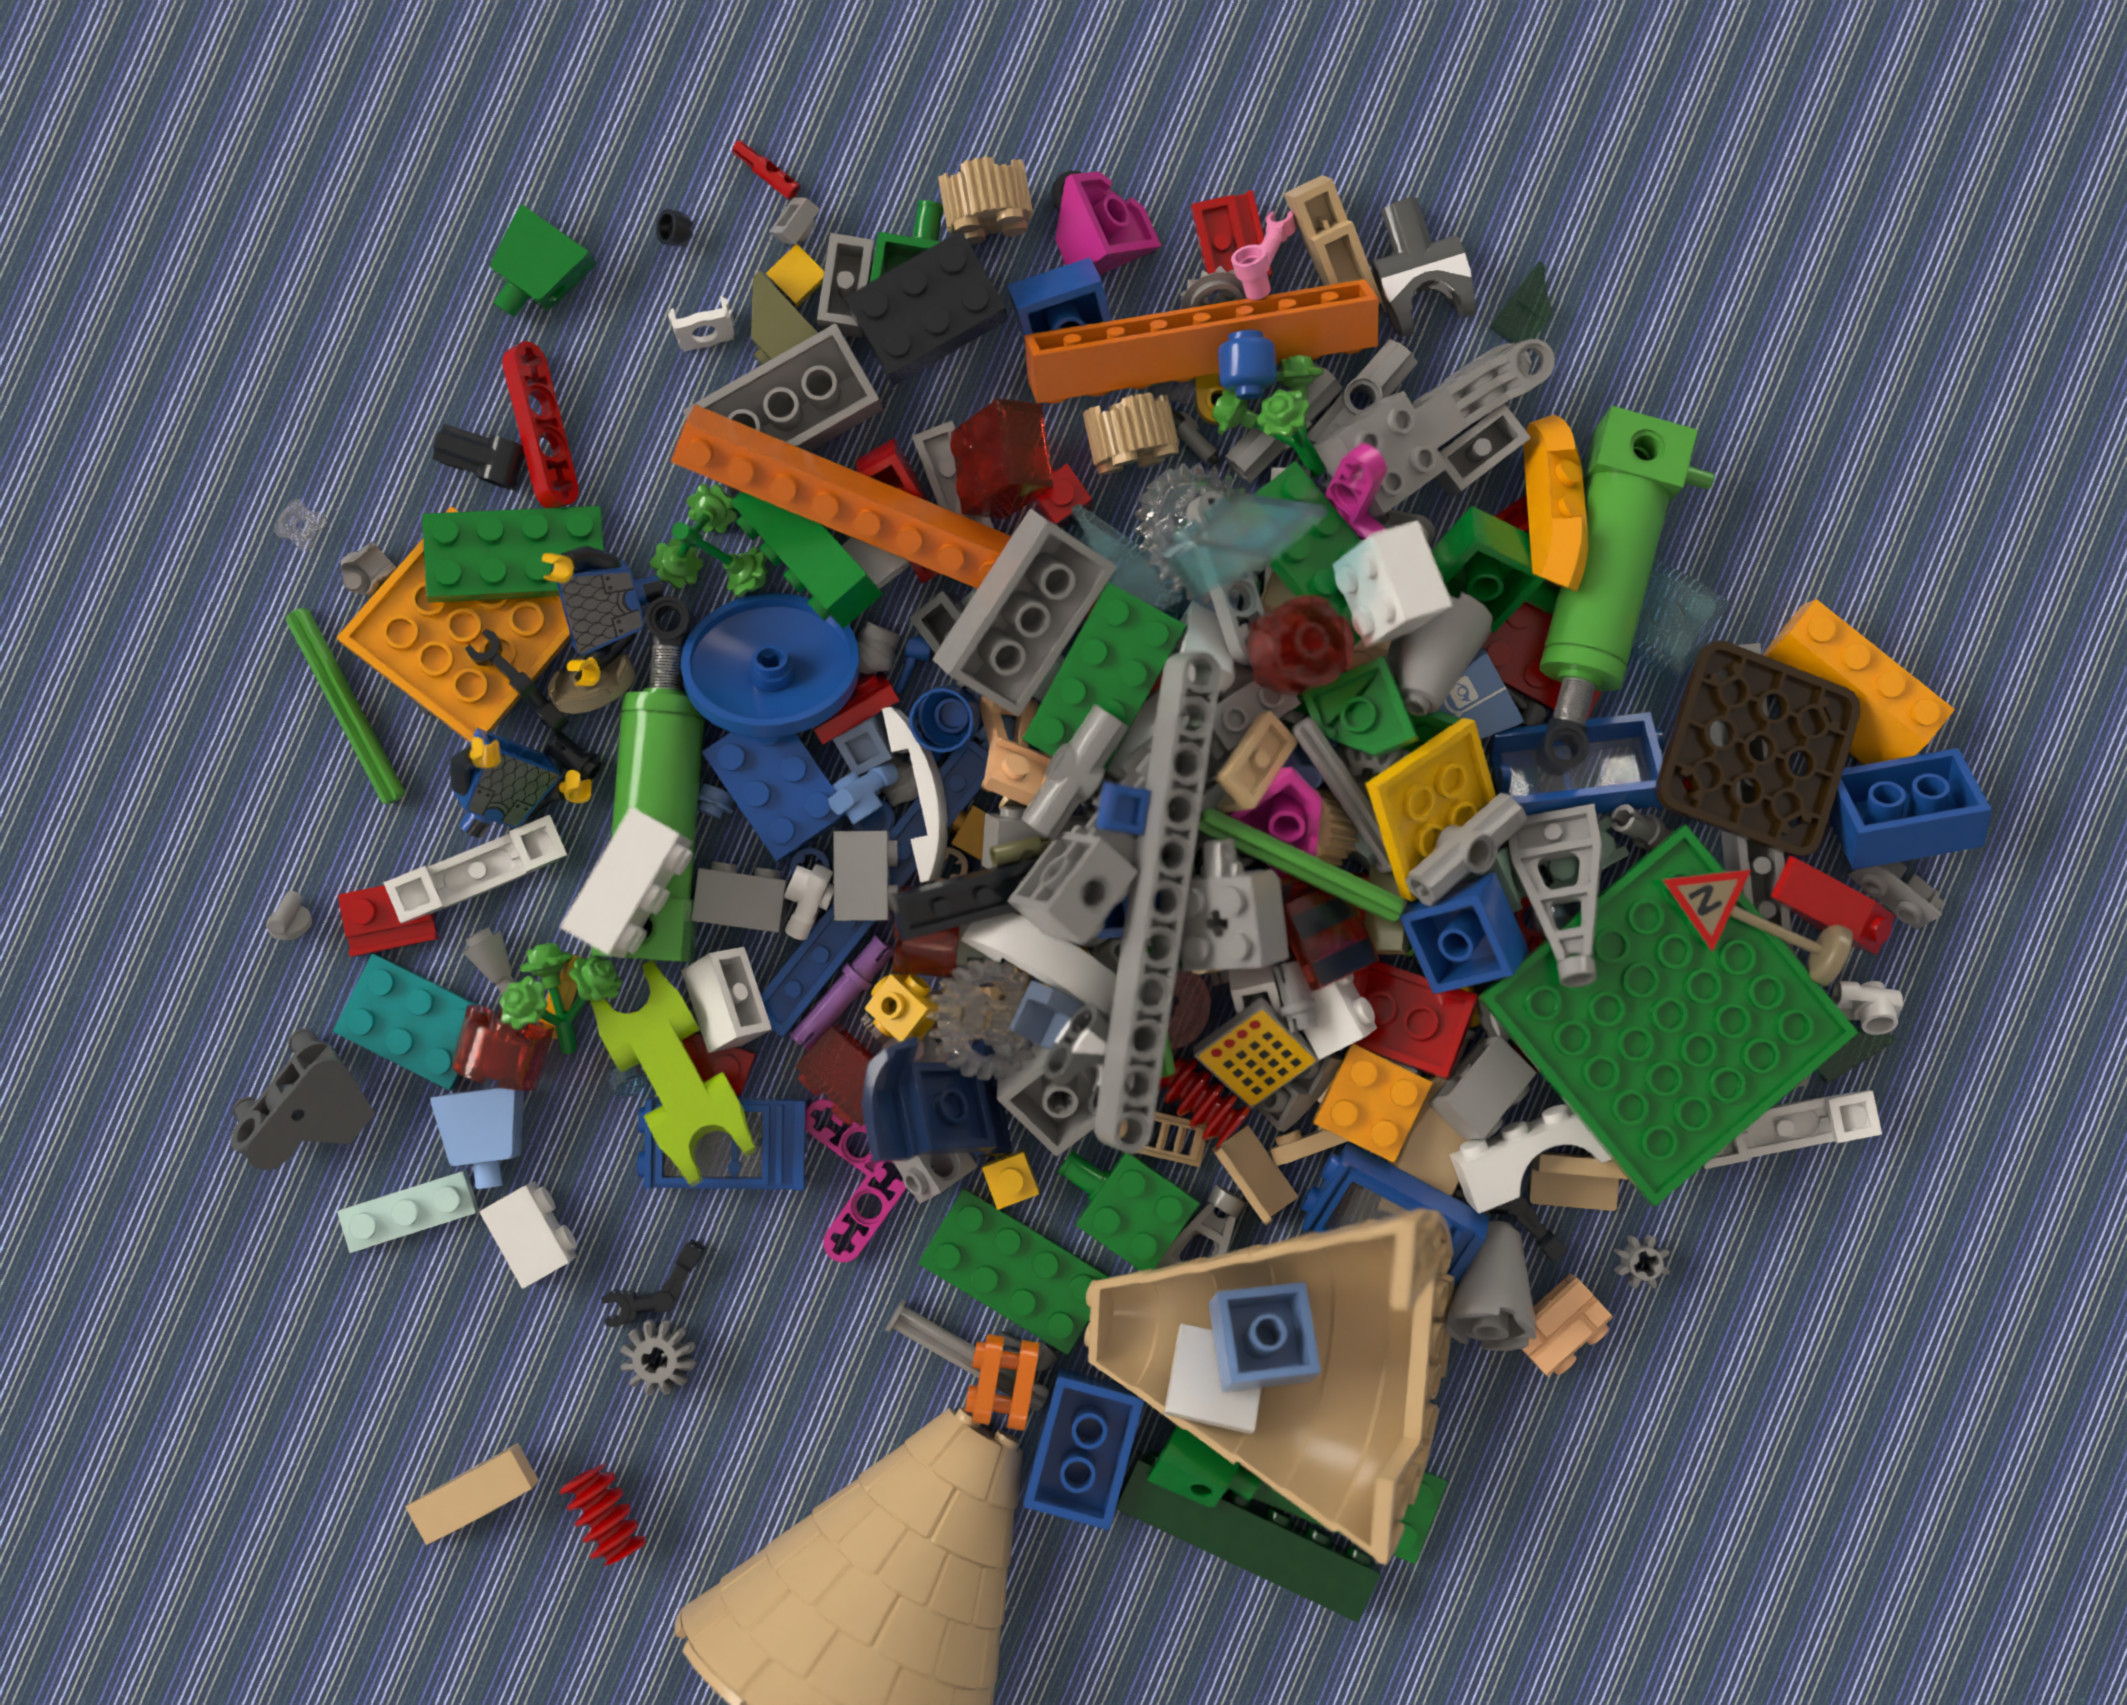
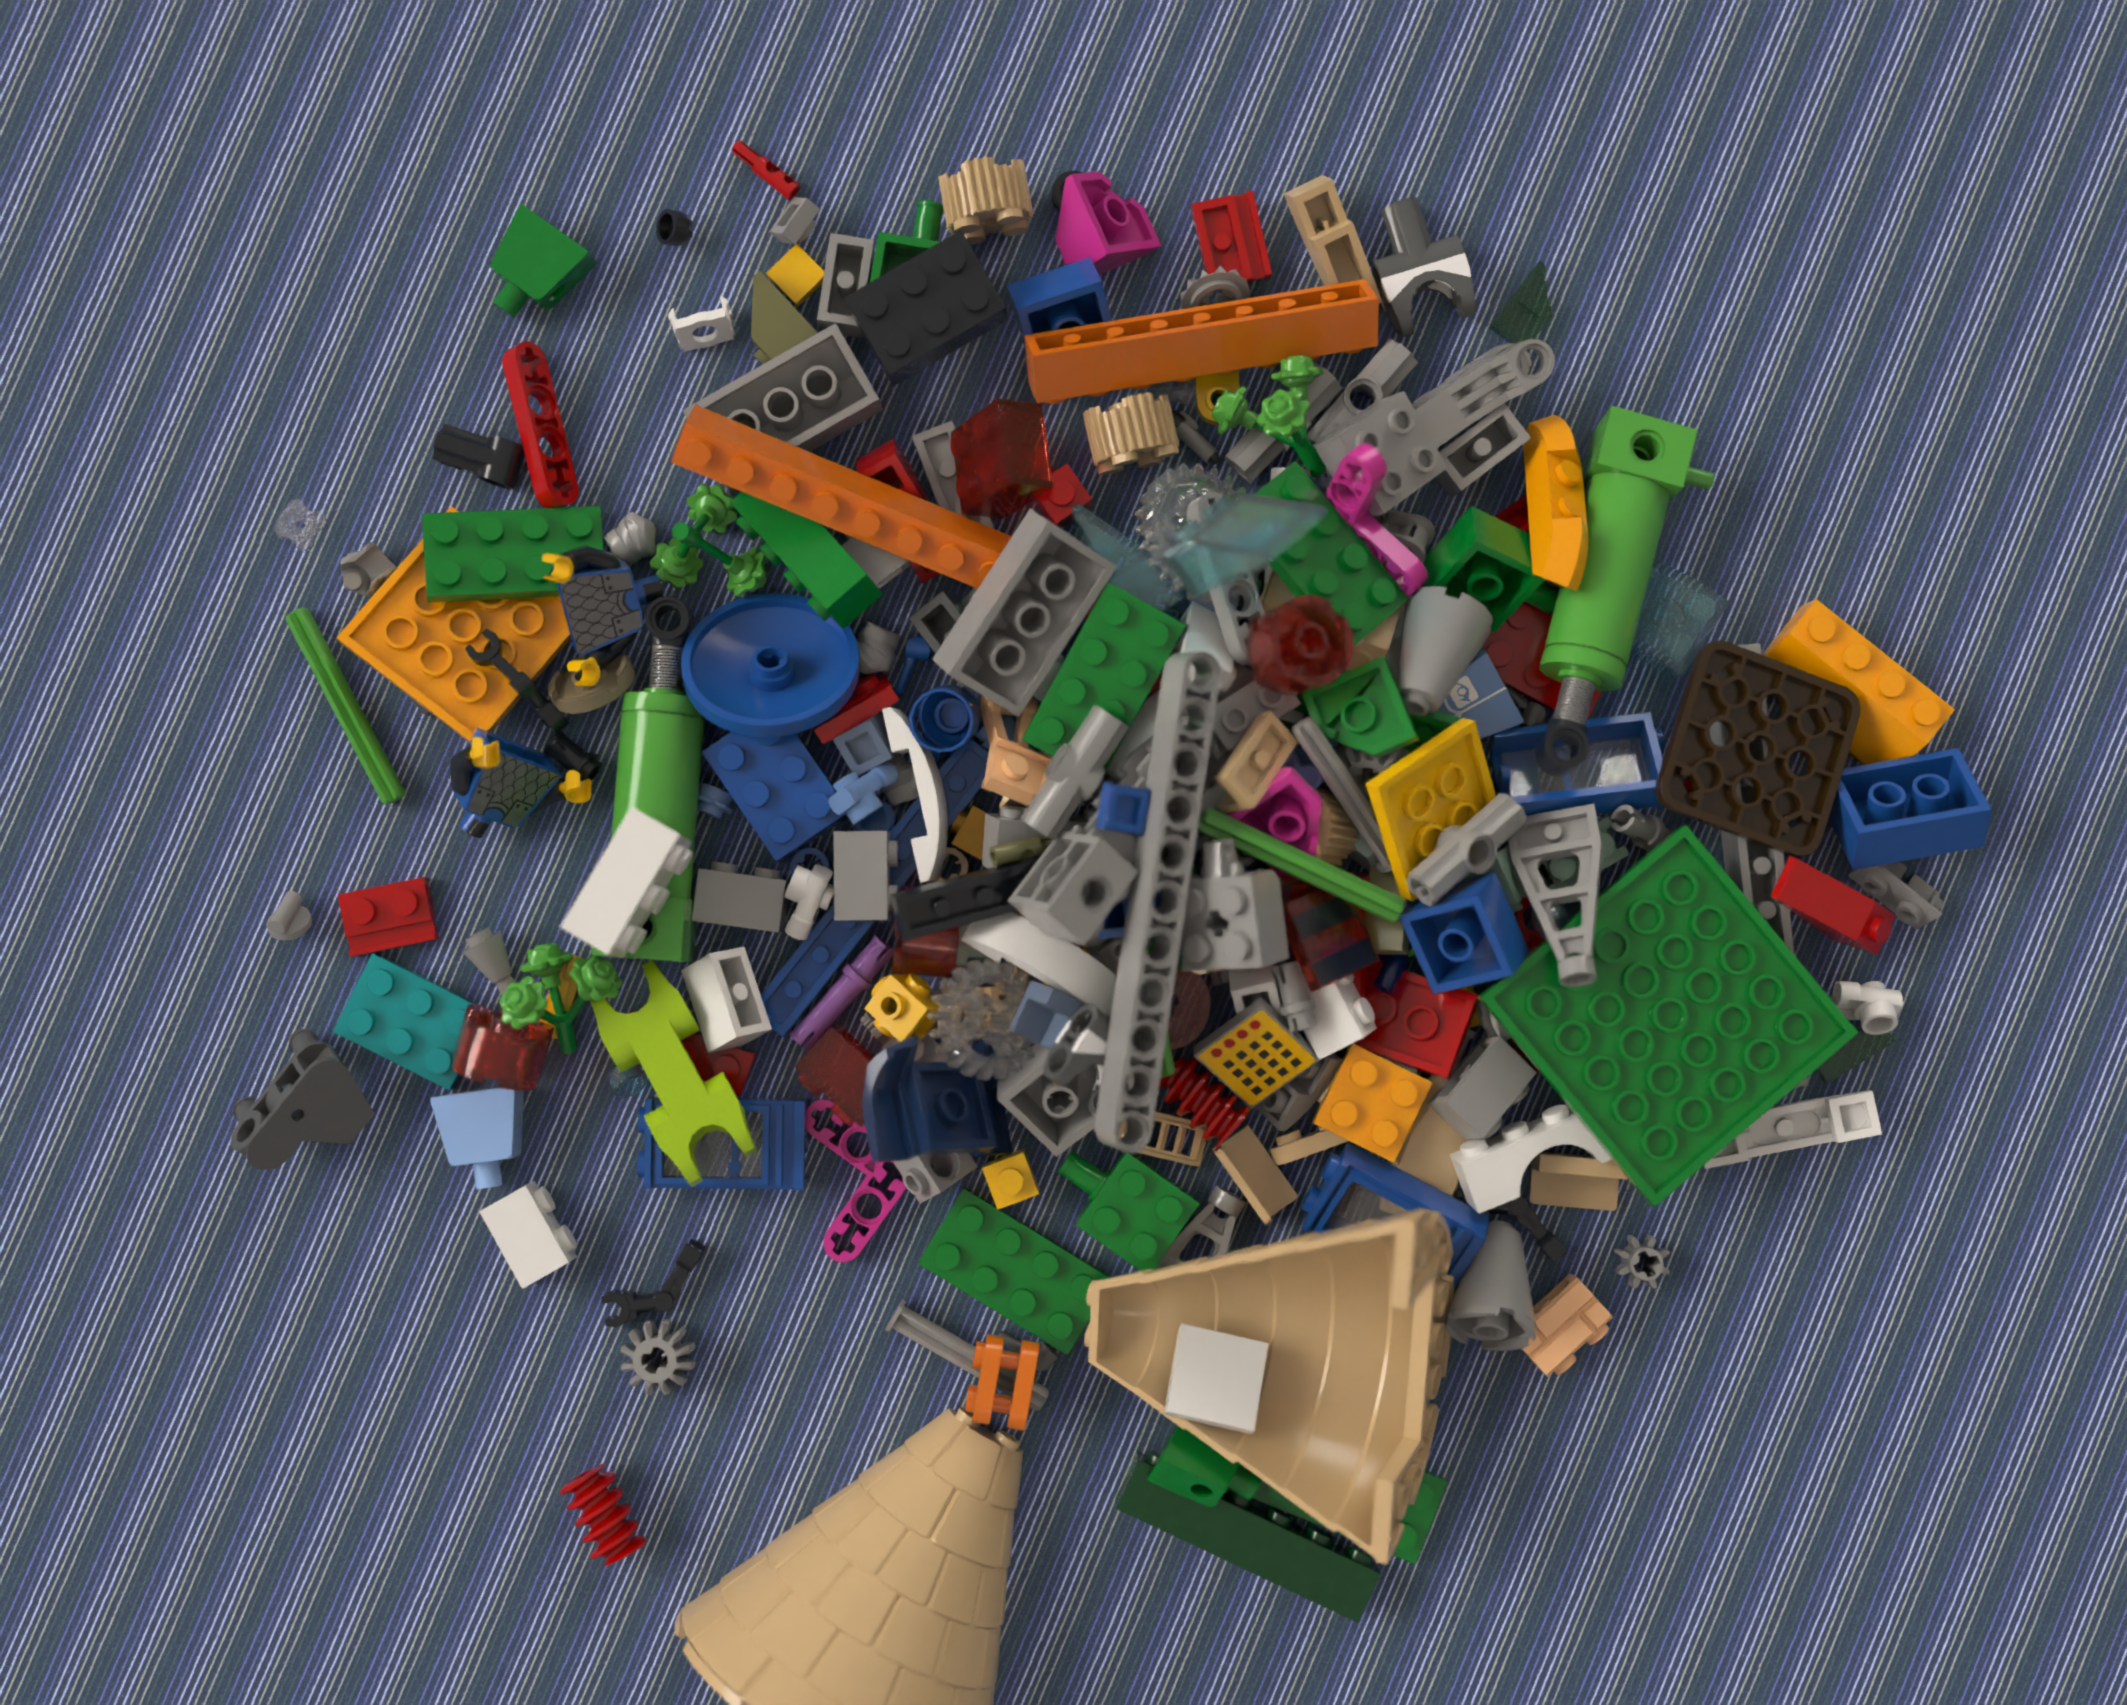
(408, 1211): light aqua plate -> none
(472, 1494): tan slope -> none
(475, 870): white slope -> none
(632, 538): none -> light grey arm
(1083, 1449): blue brick -> none
(1247, 364): blue head -> none
(1254, 261): bright pink brick -> none
(1264, 1337): medium blue brick -> none
(1391, 584): white brick -> none
(1391, 971): none -> clear blue arm
(1712, 899): dark tan piece -> none

